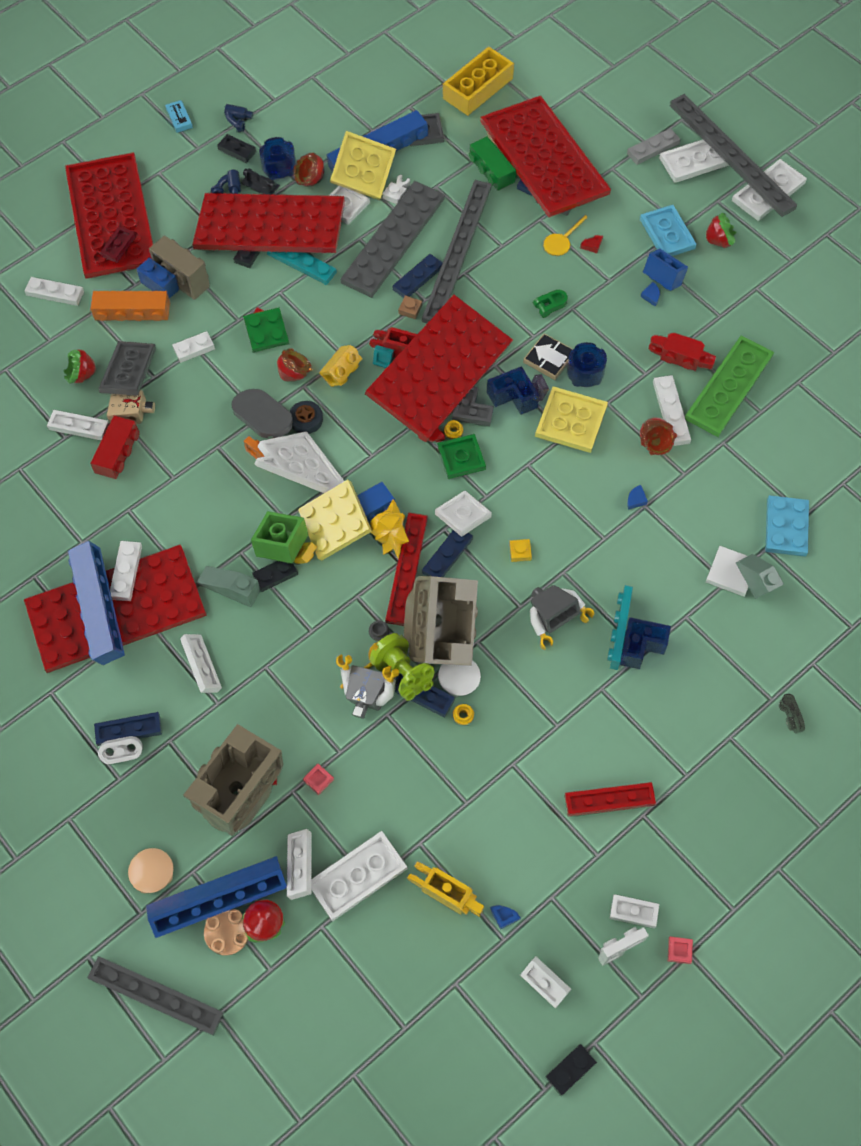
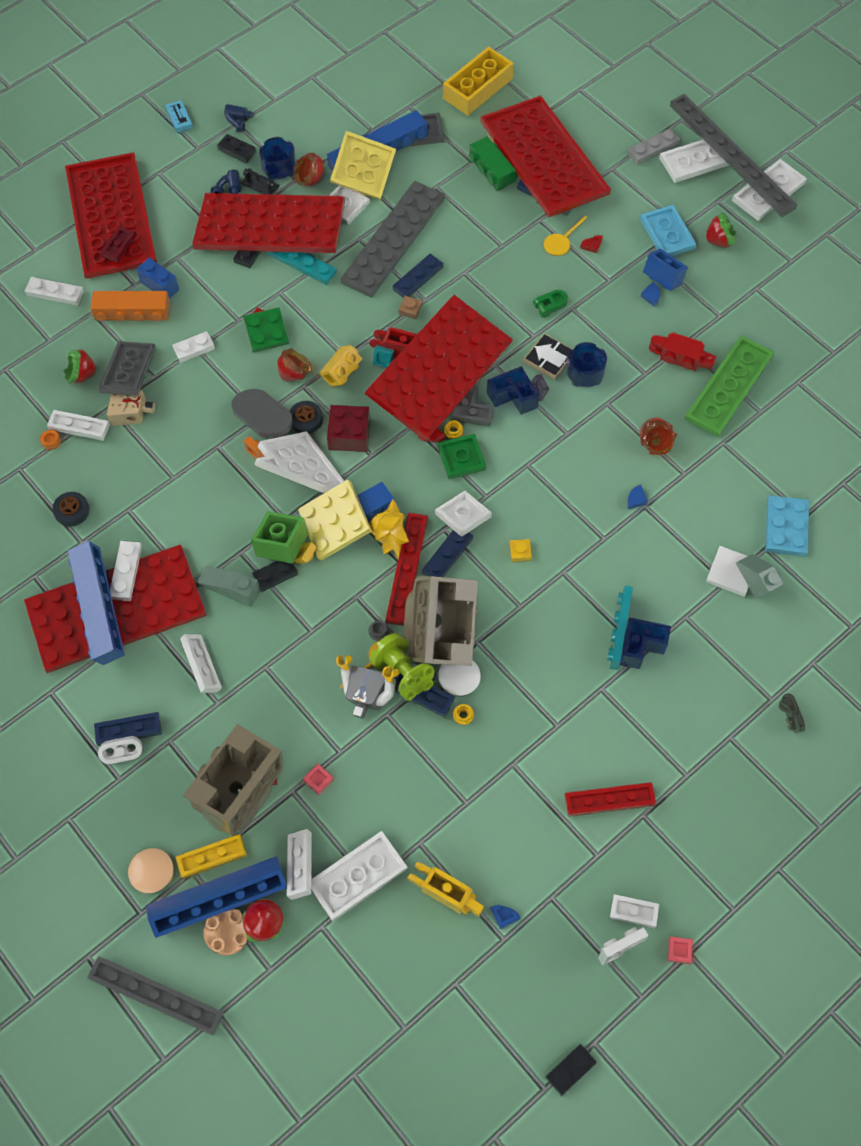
(50, 439): none -> orange tile
(70, 501): none -> black wheel
(115, 447): red brick -> none
(188, 269): dark tan brick -> none
(211, 856): none -> yellow tile
(348, 428): none -> dark red brick
(396, 190): white plate -> none
(457, 249): dark grey plate -> none
(545, 982): white plate -> none
(553, 609): dark grey torso -> none
(571, 419): light yellow plate -> none
(671, 408): white plate -> none

